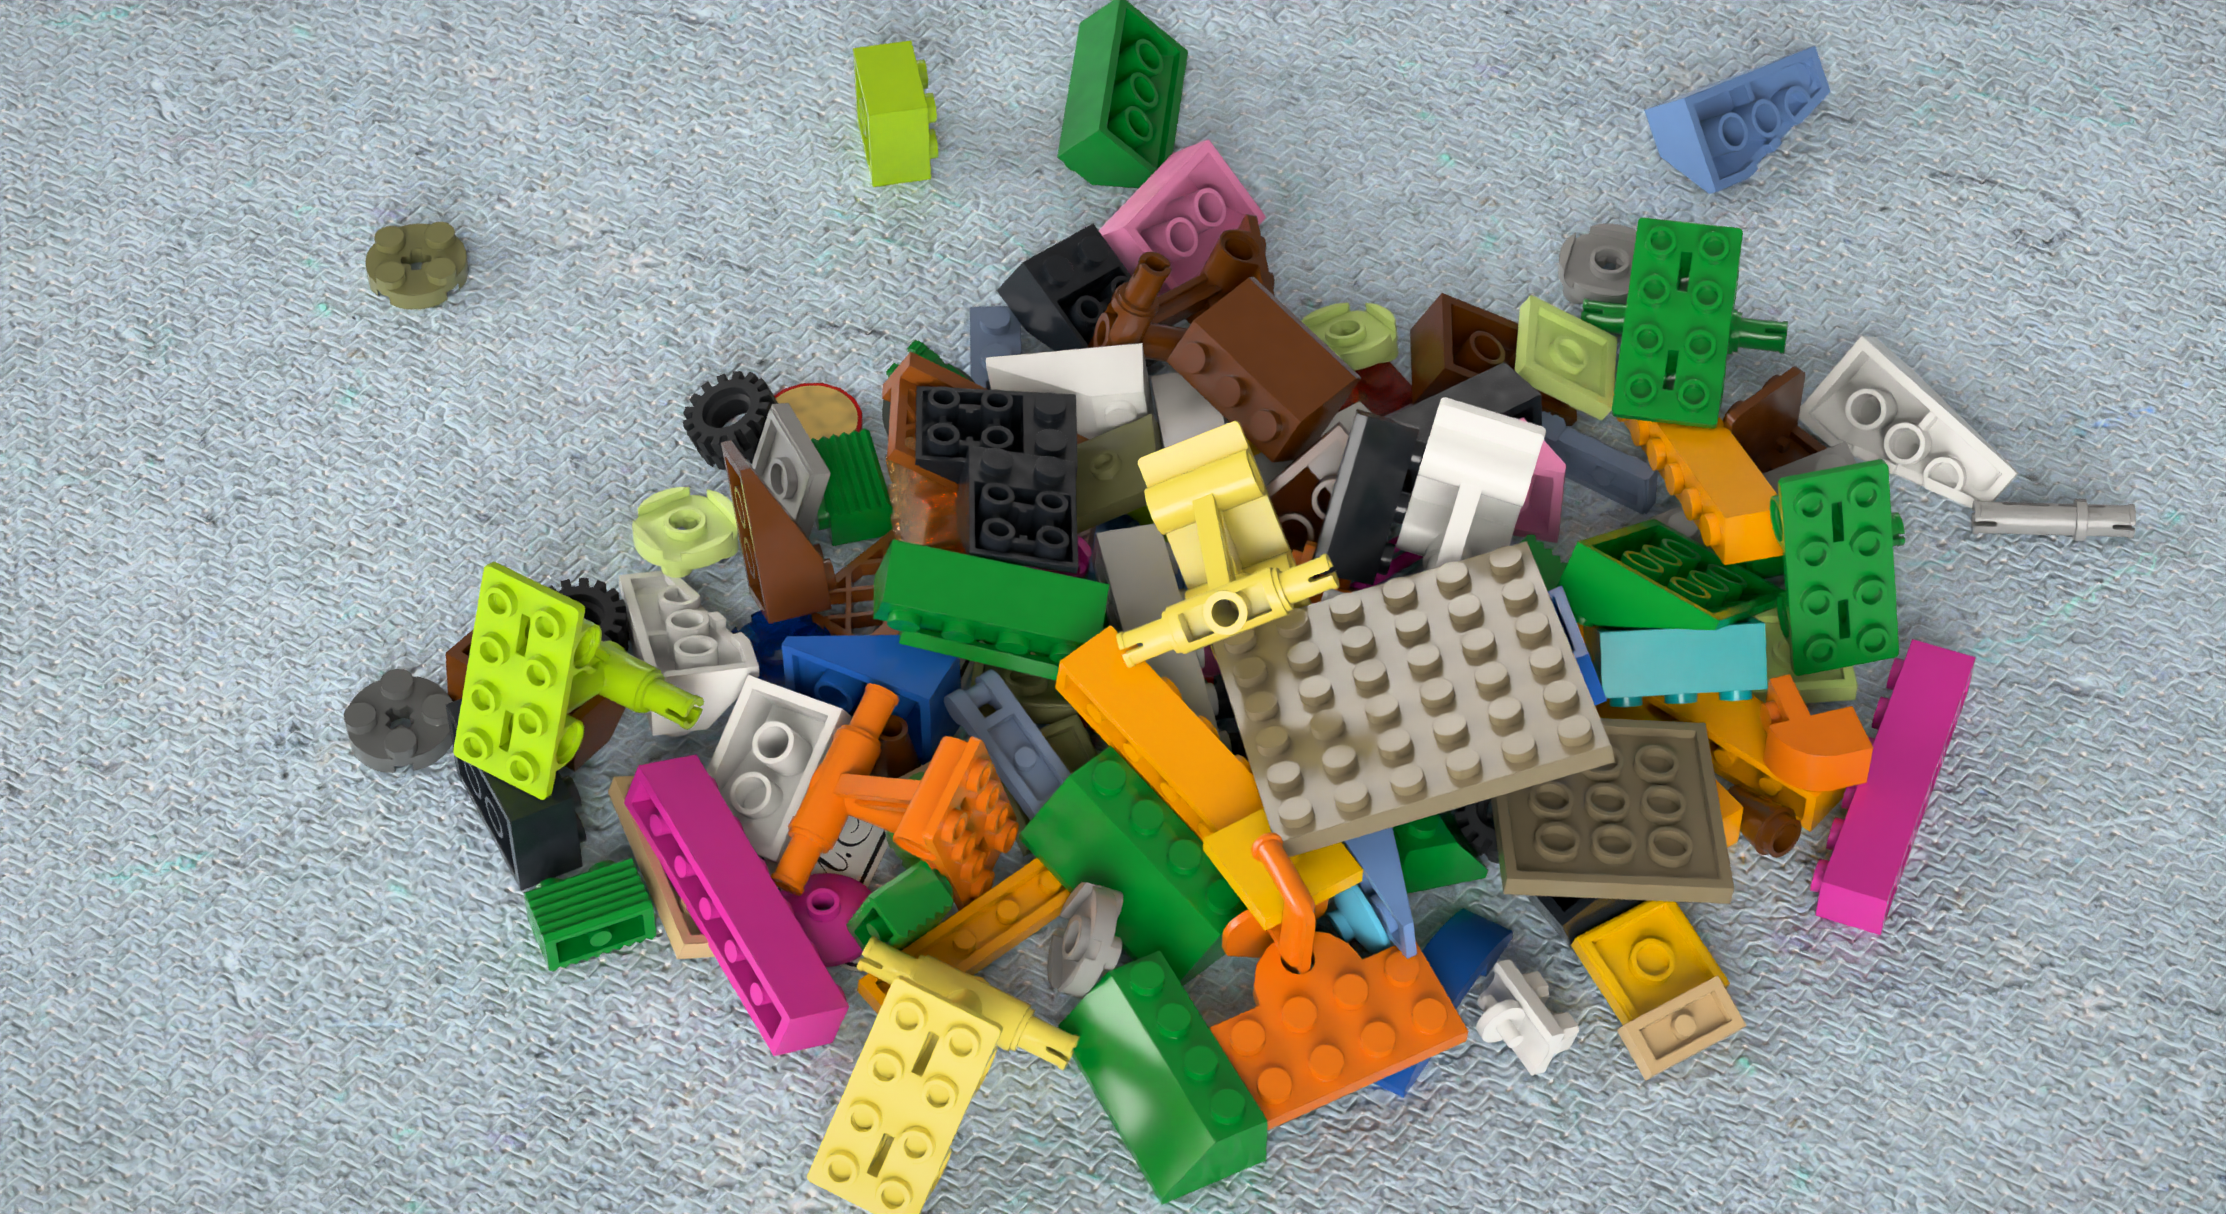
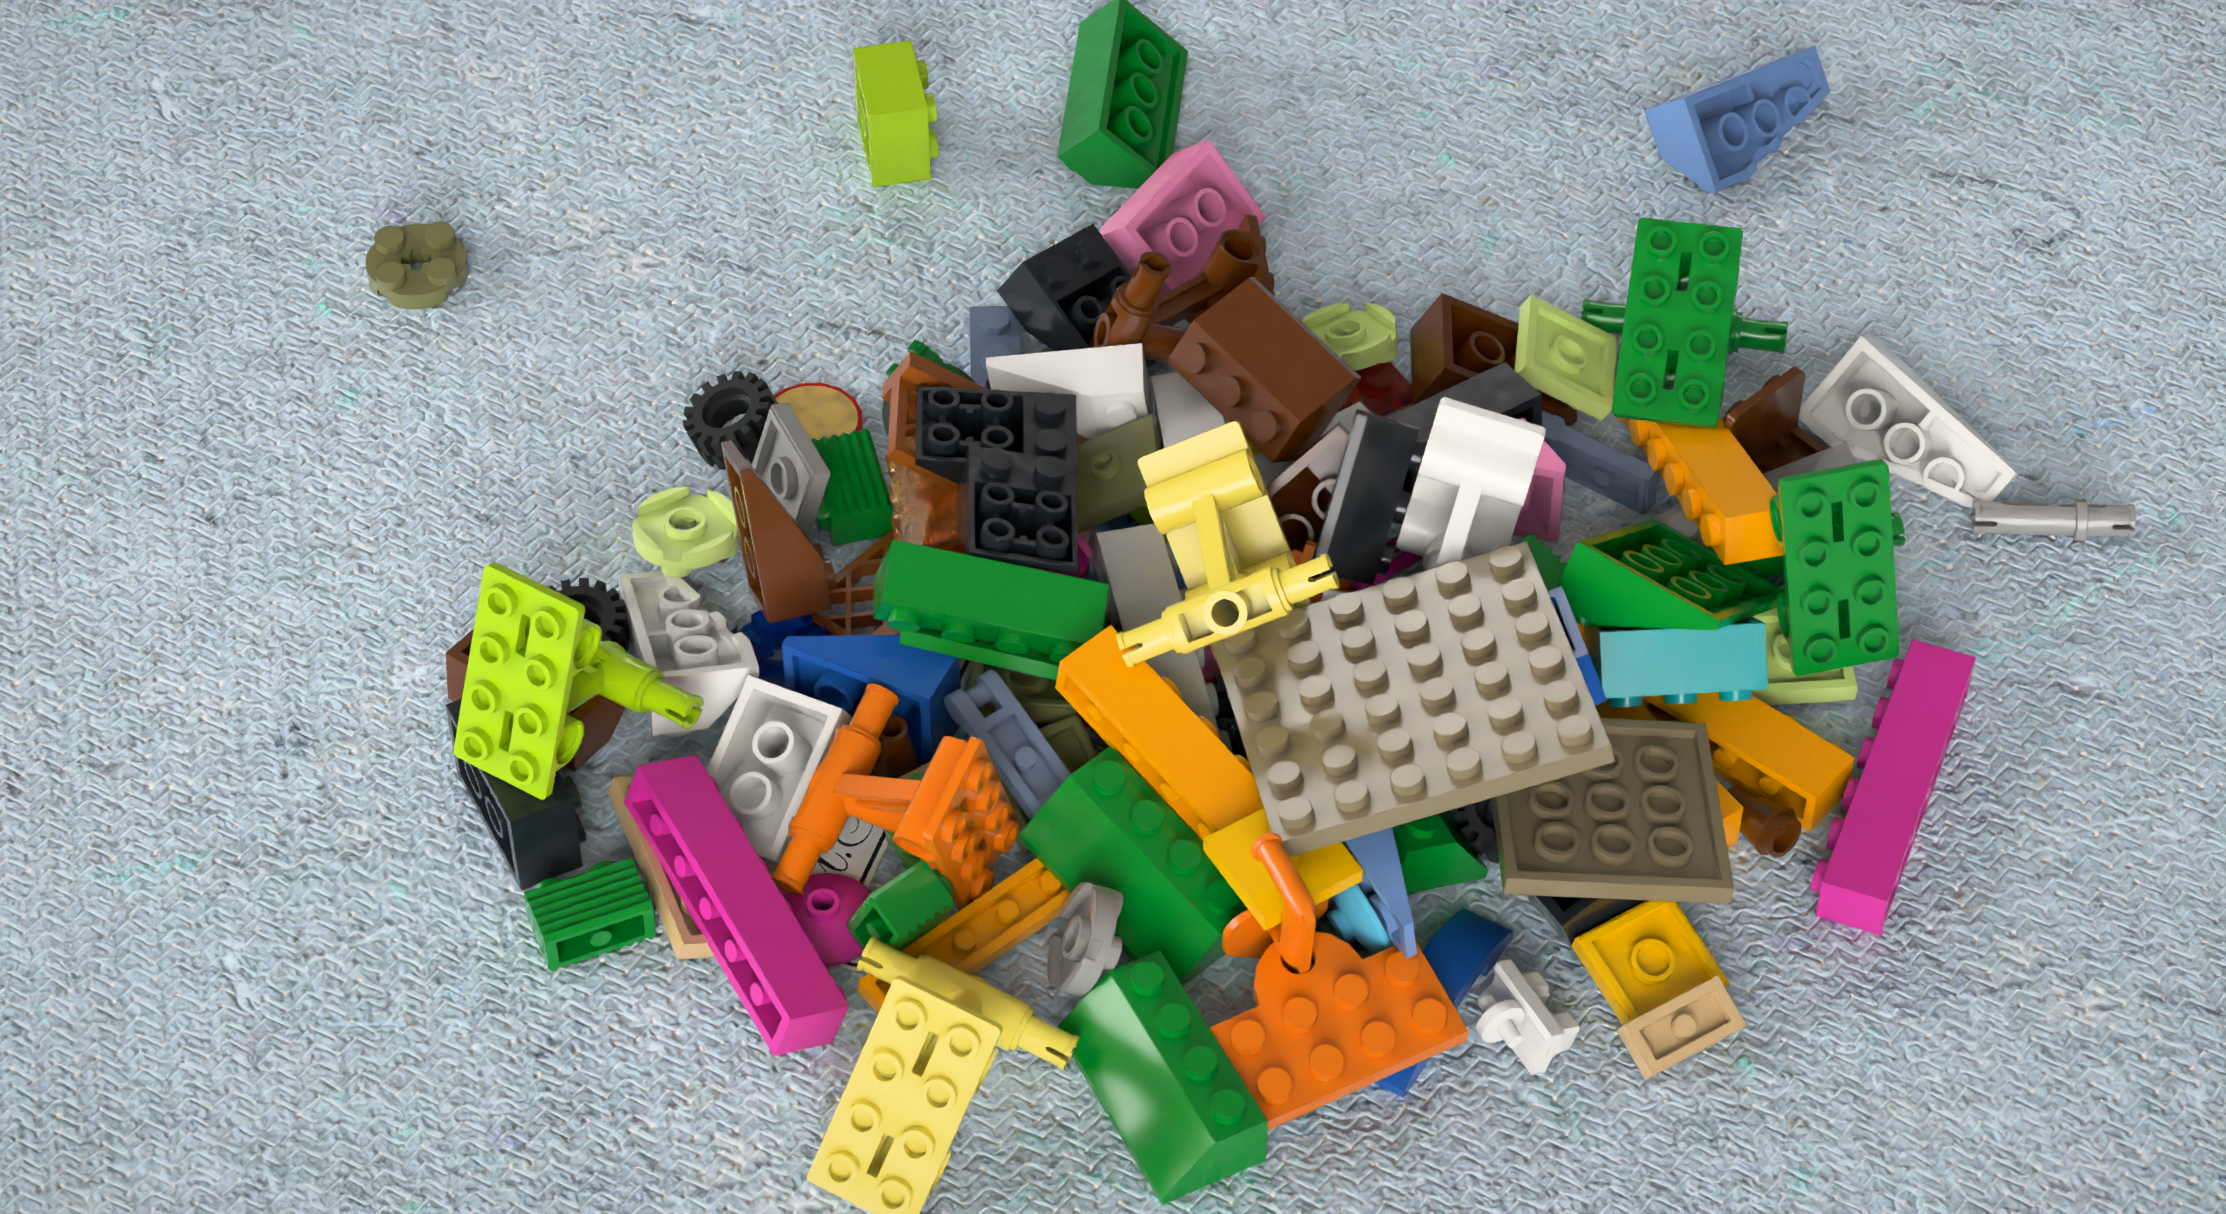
(394, 698): dark grey plate -> none
(1585, 257): light grey plate -> none
(1812, 750): orange brick -> none

